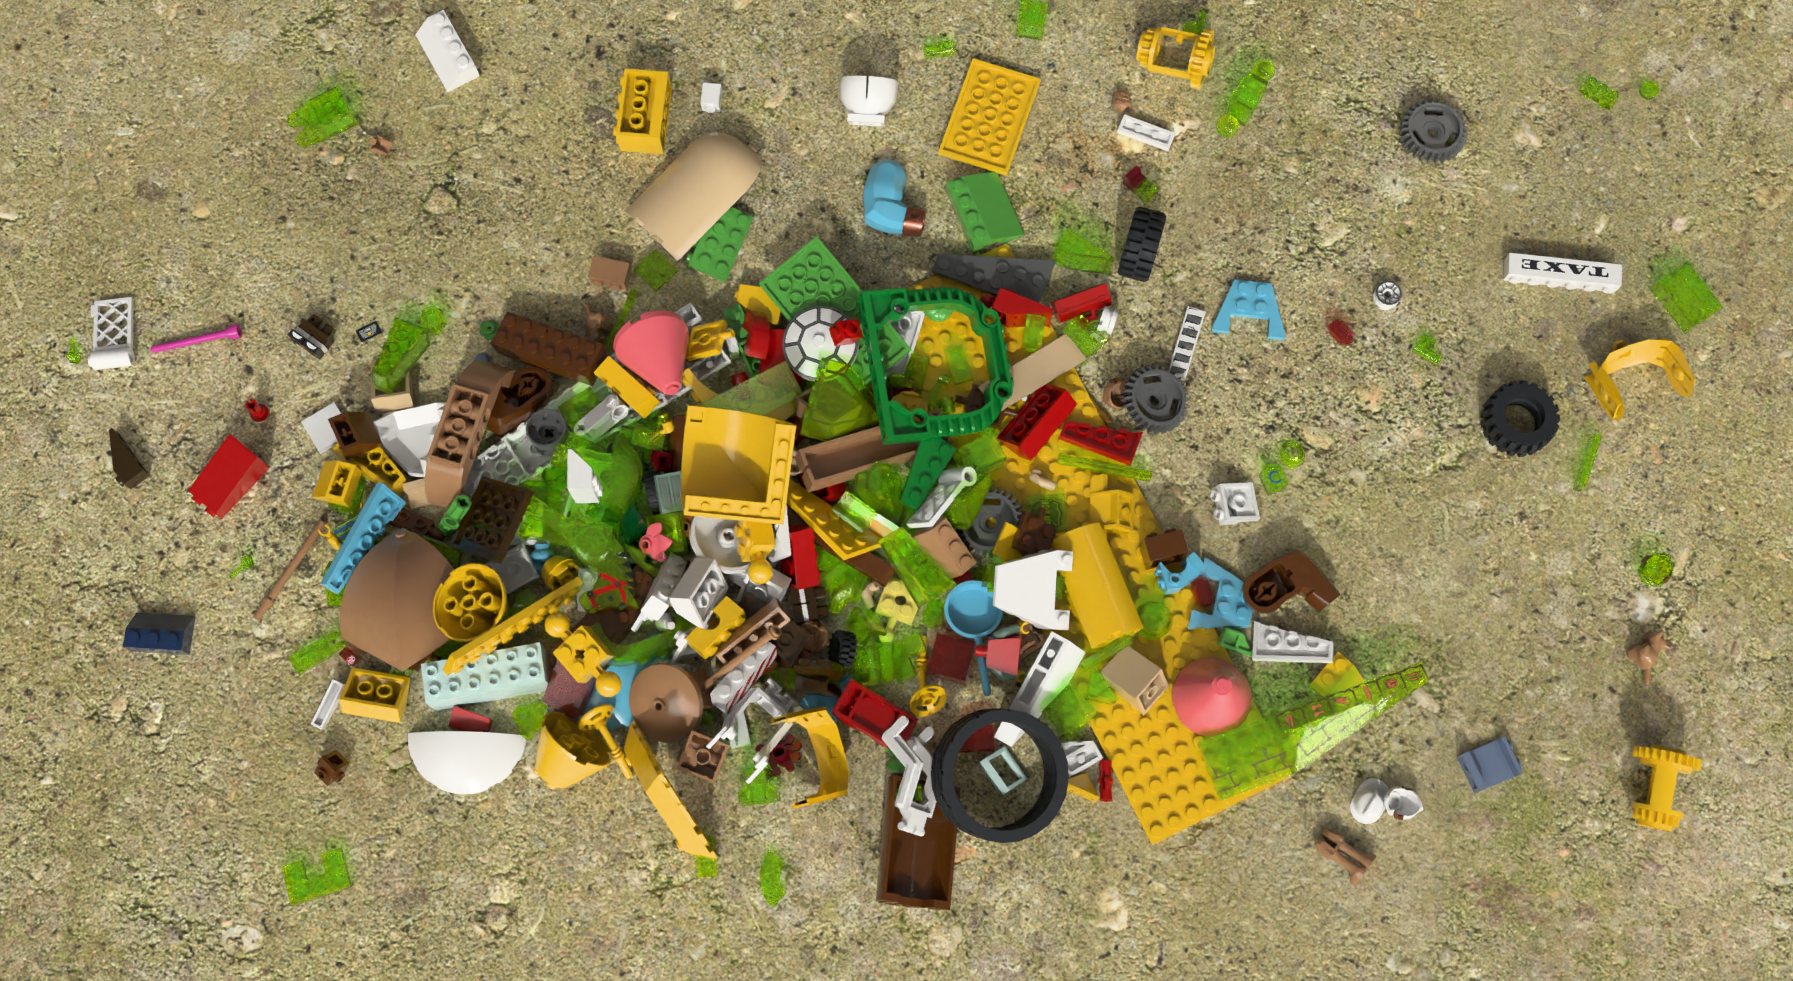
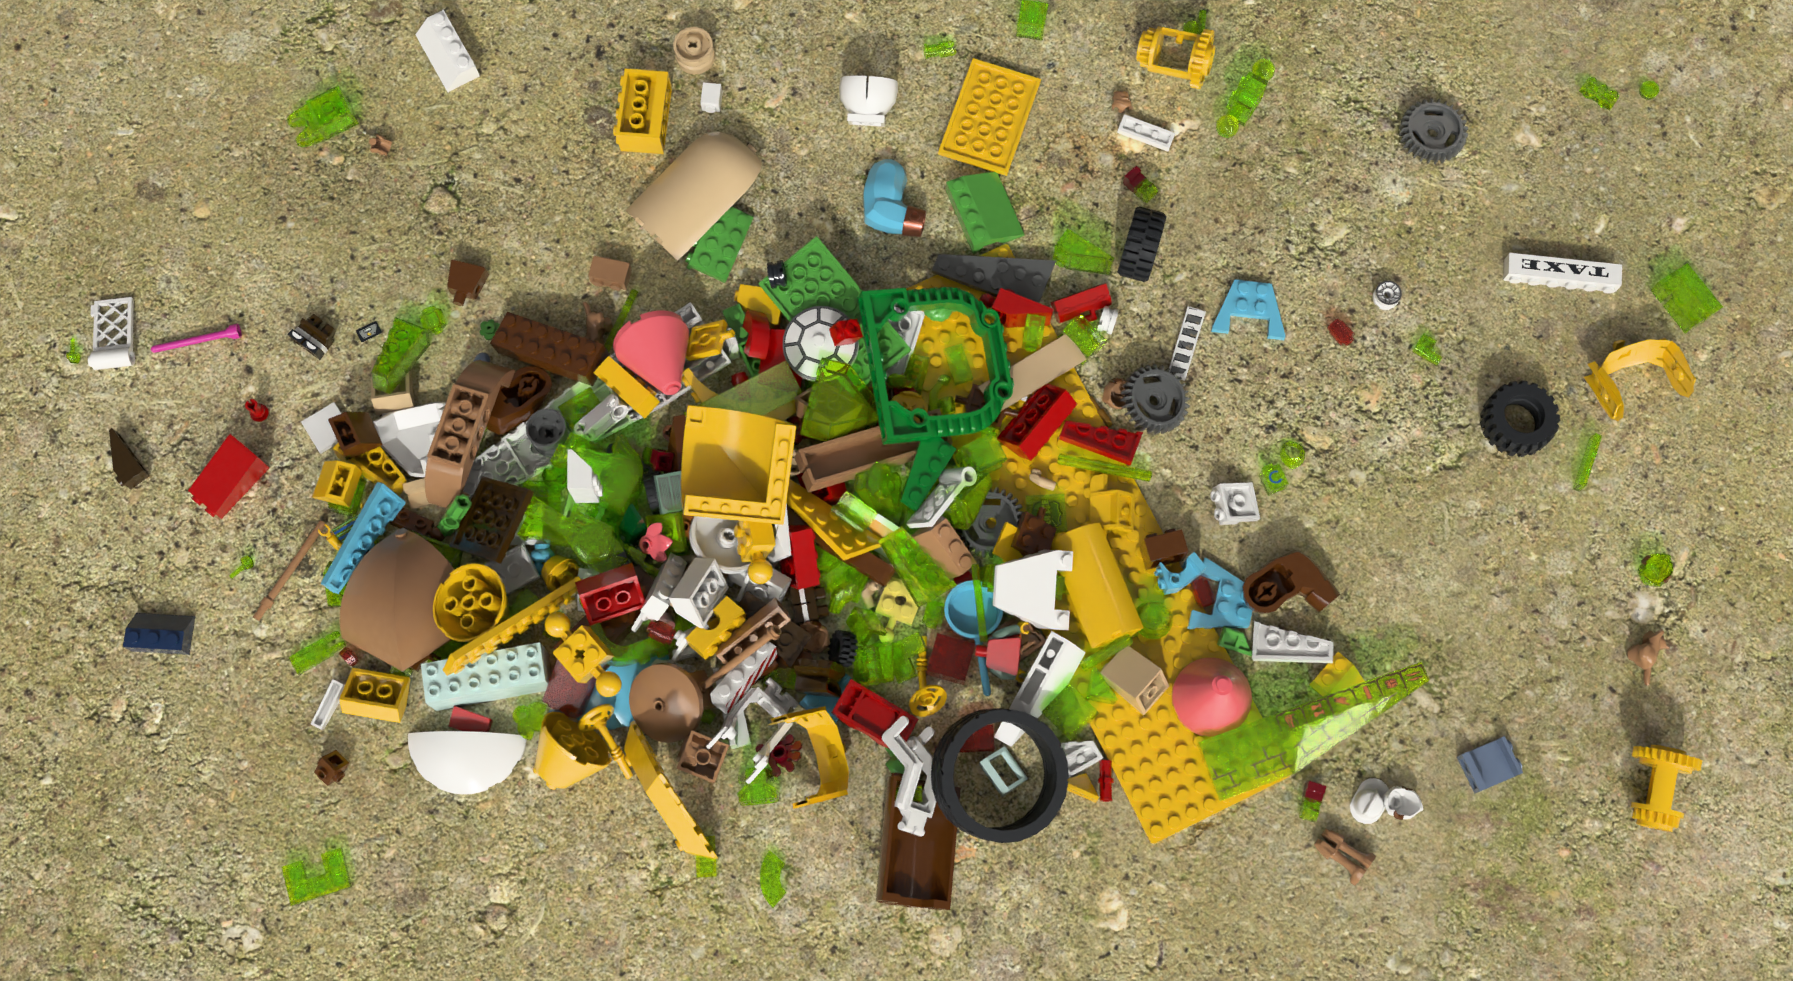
(465, 281): none -> reddish brown torso
(610, 594): none -> red slope
(649, 434): clear neon green torso -> none
(655, 270): clear neon green piece -> none
(661, 632): none -> clear red brick
(694, 50): none -> tan wheel
(777, 274): none -> black wheel
(979, 603): none -> clear neon green bar
(1311, 801): none -> leg

